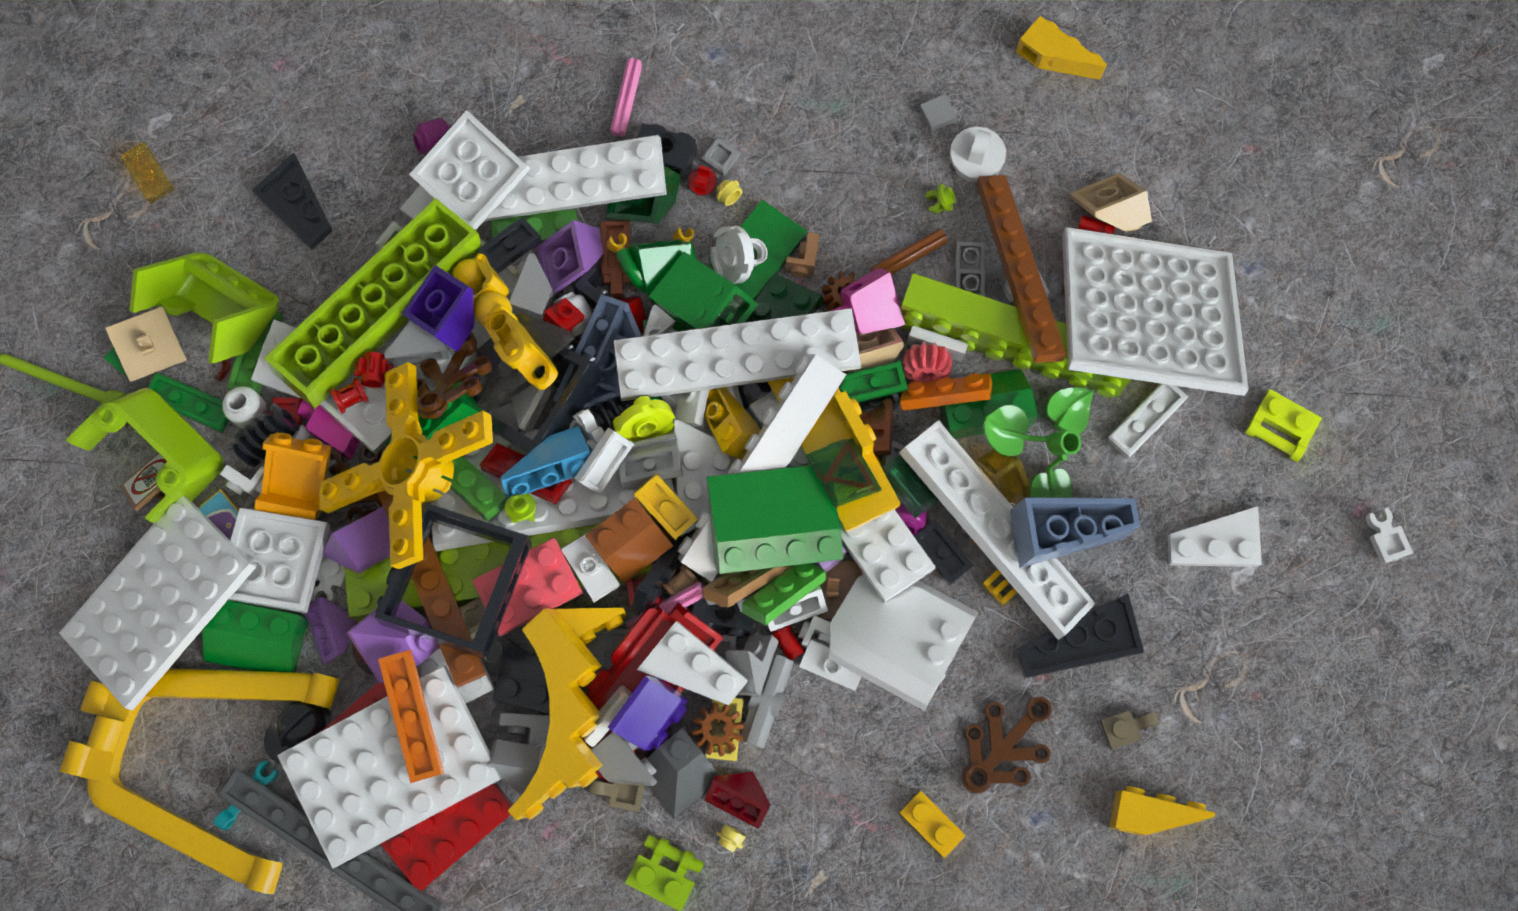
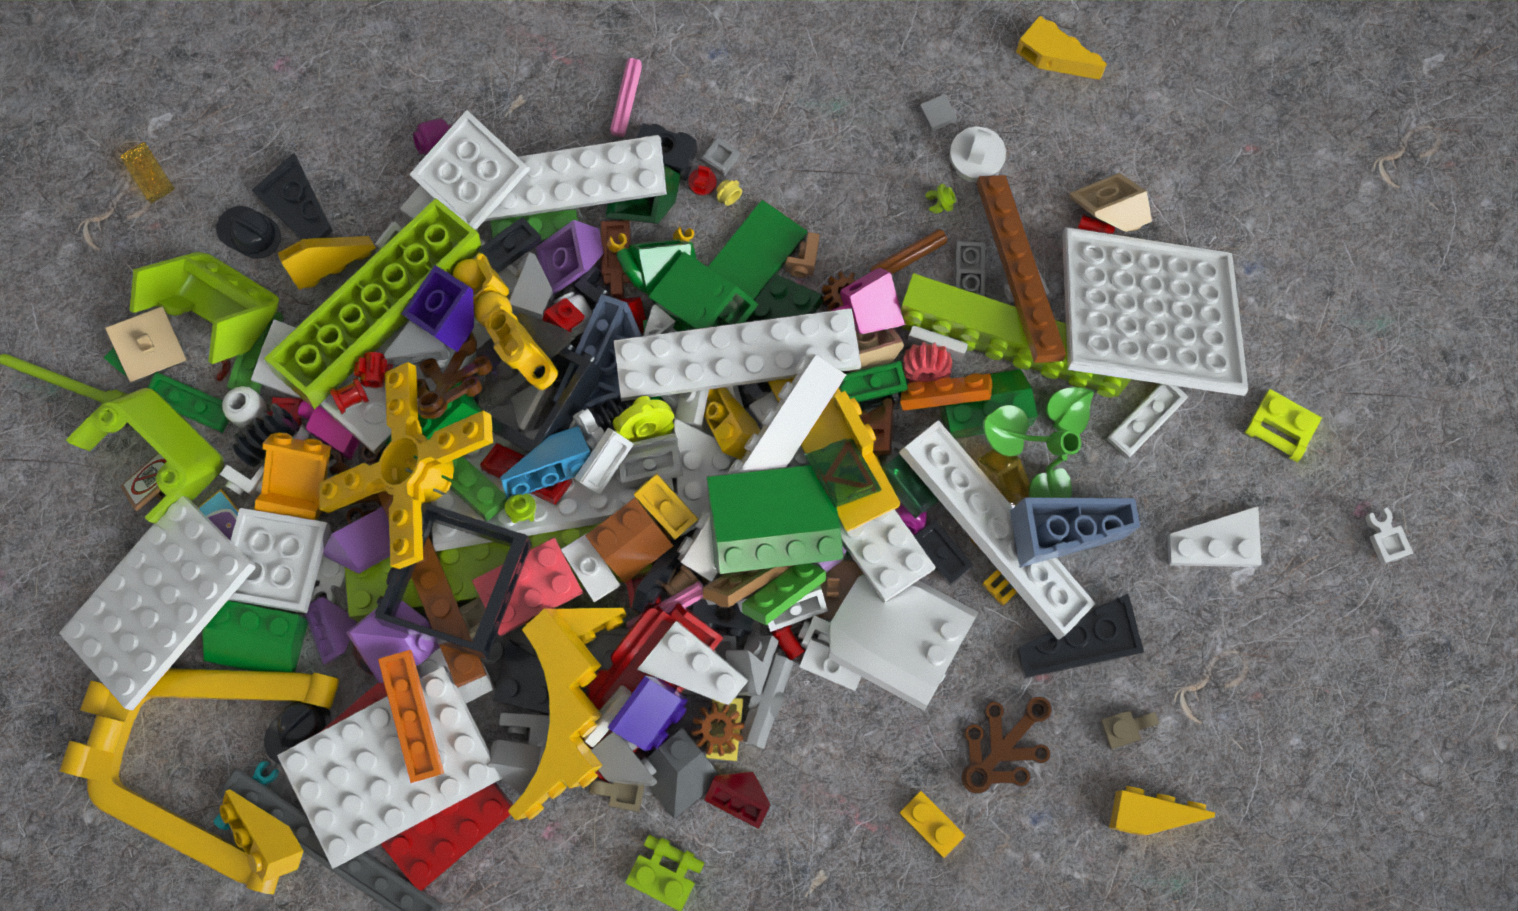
(248, 232): none -> black piece
(265, 839): none -> yellow slope
(318, 257): none -> yellow slope
(730, 838): light yellow plate -> none
(735, 255): white tile -> none

